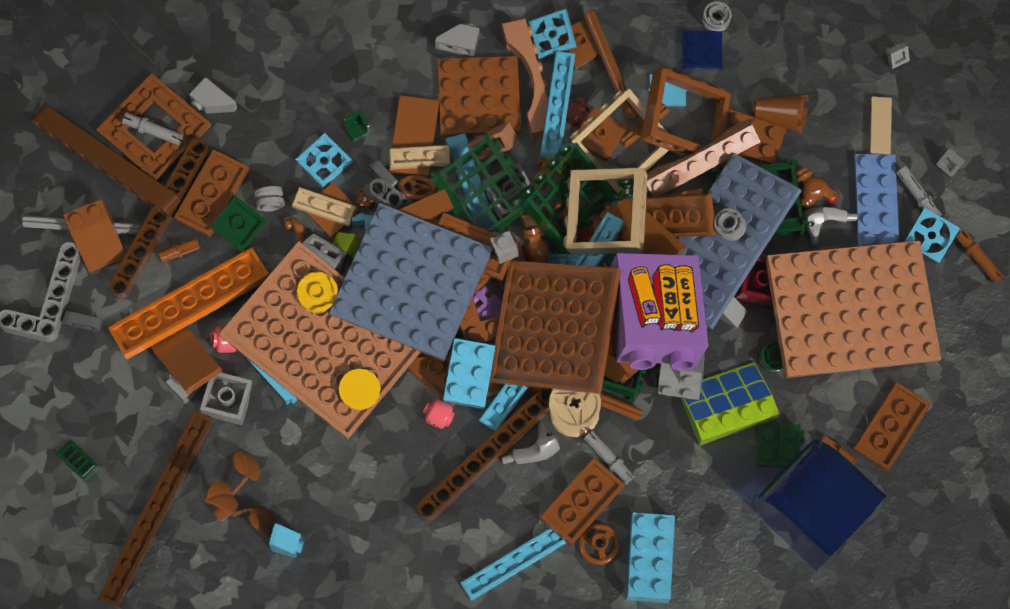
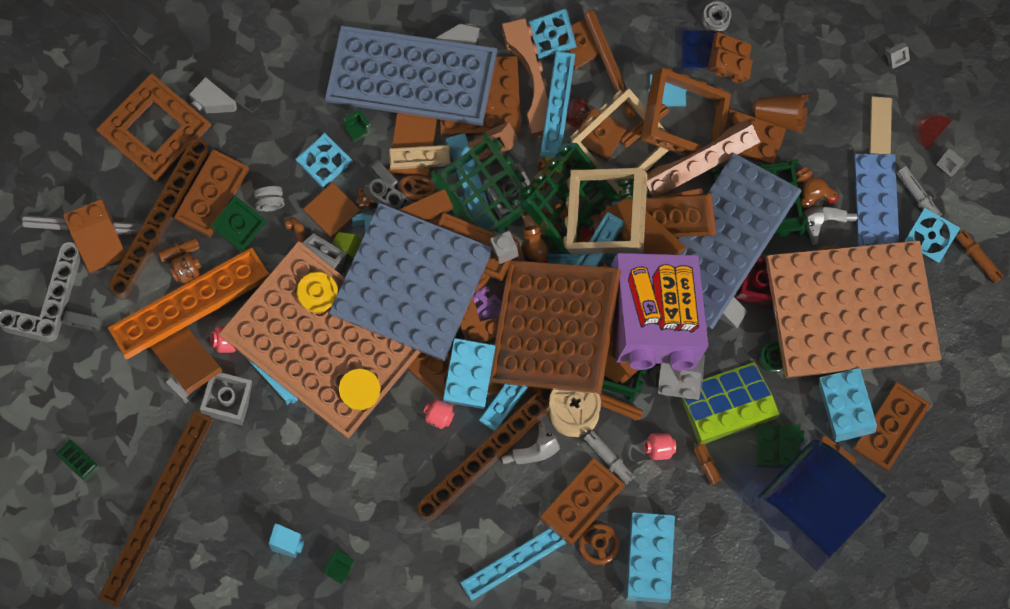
(106, 160): reddish brown beam -> none
(146, 126): light grey pin -> none
(185, 268): none -> dark orange head
(225, 503): dark orange plant -> none
(324, 206): tan tile -> none
(339, 567): none -> dark green panel
(411, 75): none -> sand blue plate
(660, 446): none -> coral head
(707, 464): none -> dark orange axle
(726, 216): light grey wheel -> none
(730, 58): none -> dark orange plate
(847, 405): none -> medium azure brick
(933, 129): none -> clear red tile

